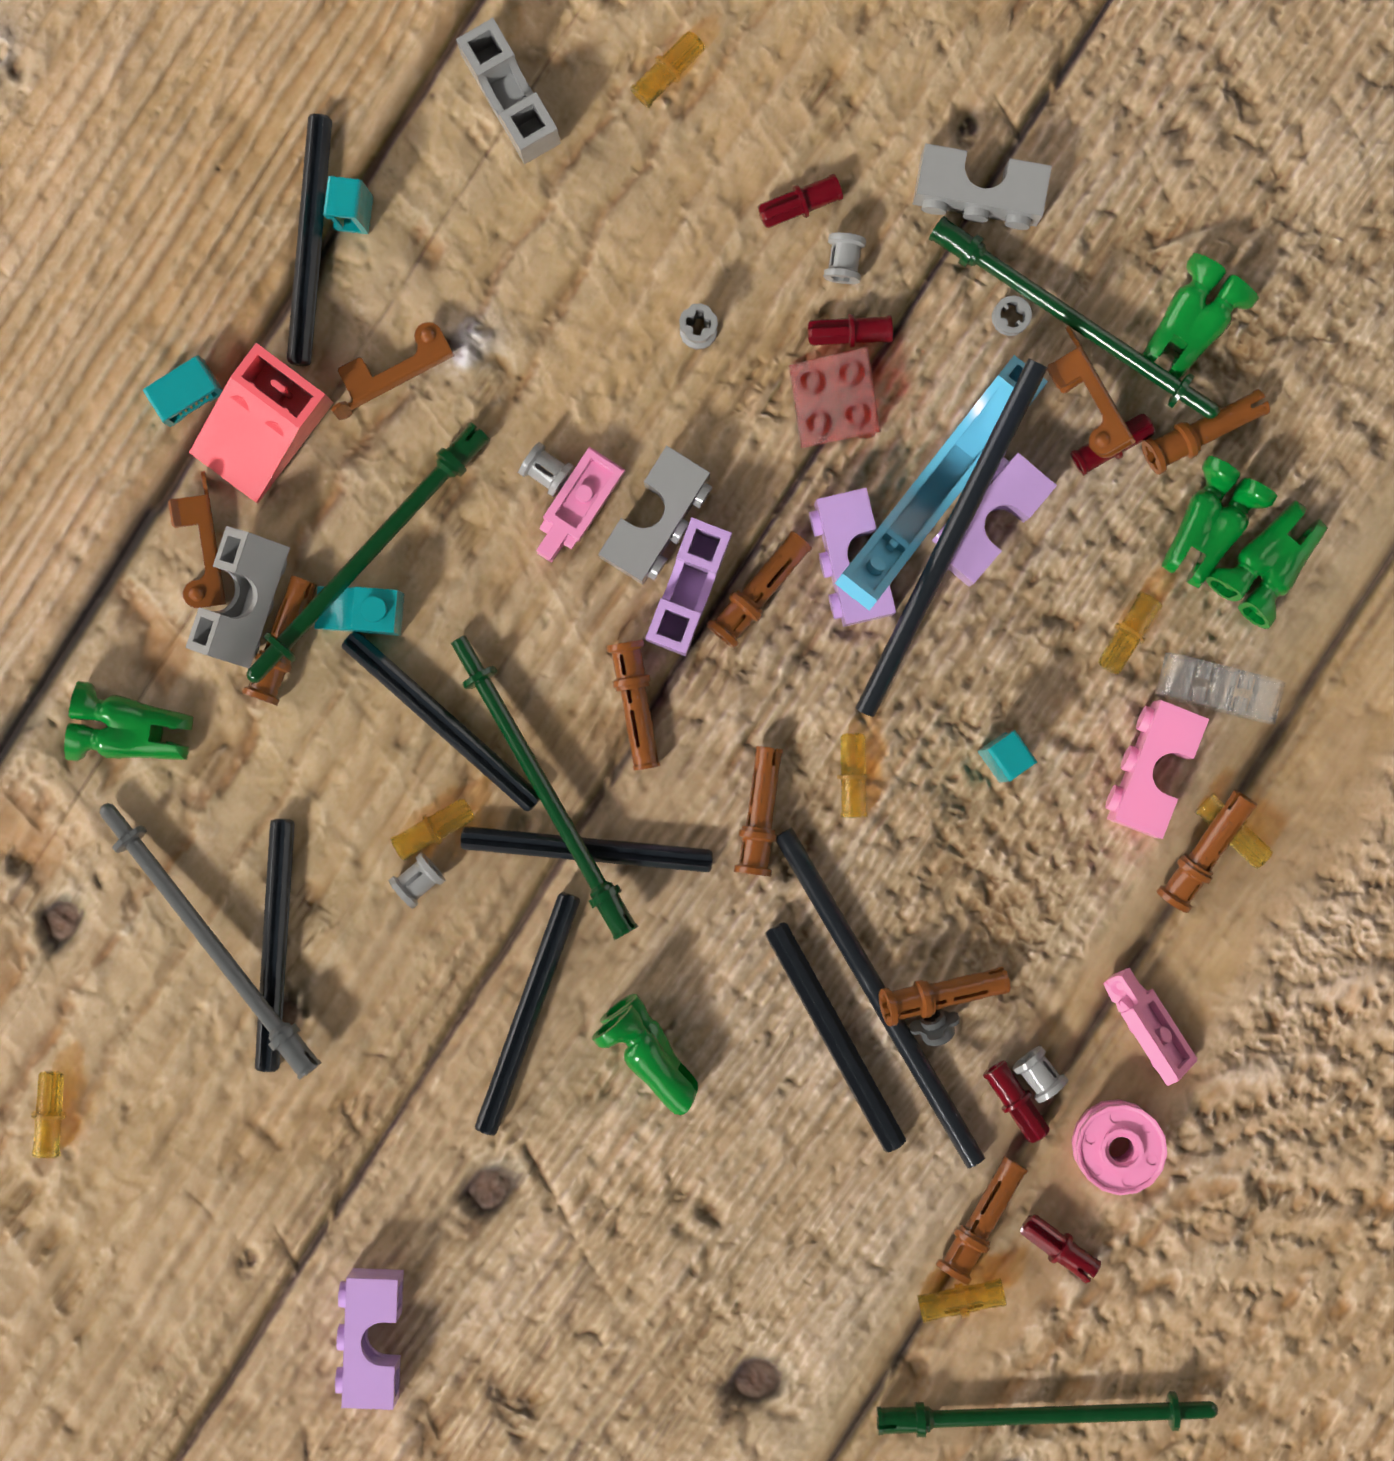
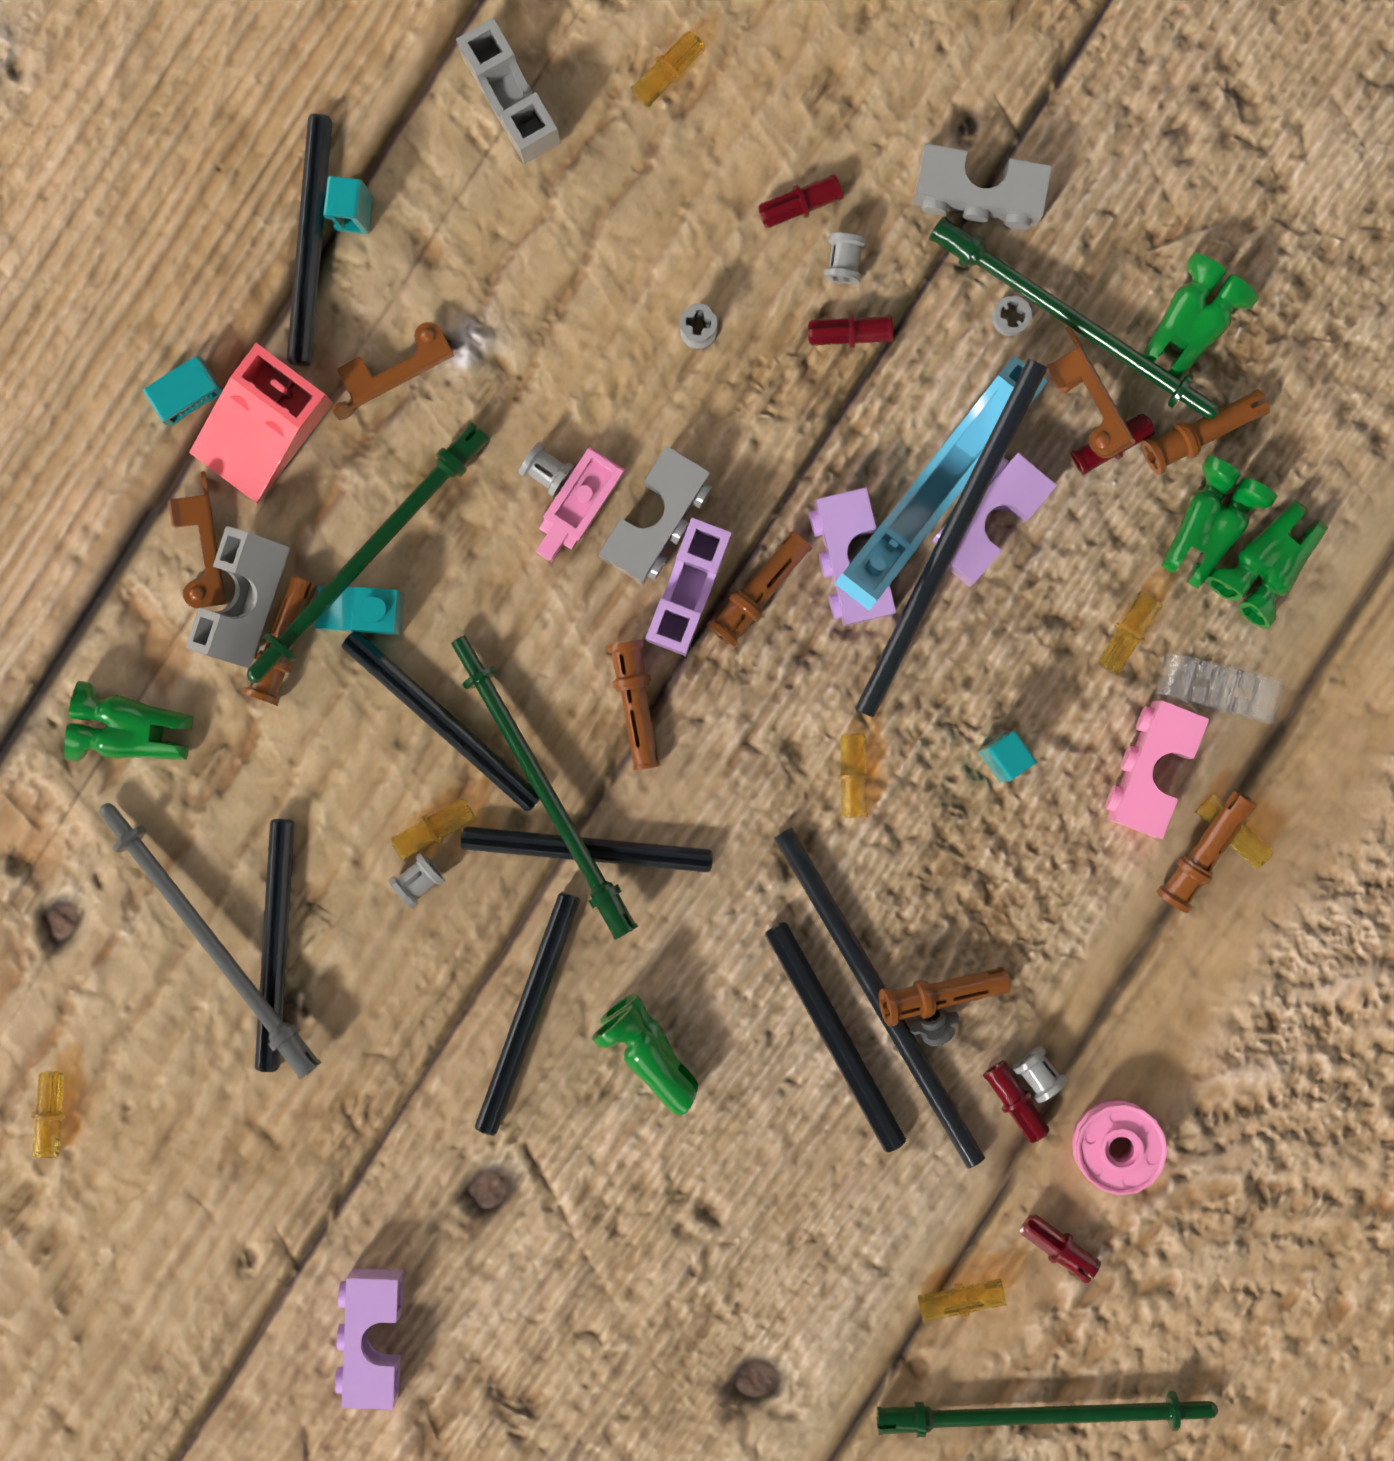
(758, 831): dark orange pin -> none
(835, 398): clear red hinge -> none
(972, 1238): dark orange pin -> none
(1151, 1026): bright pink hinge -> none

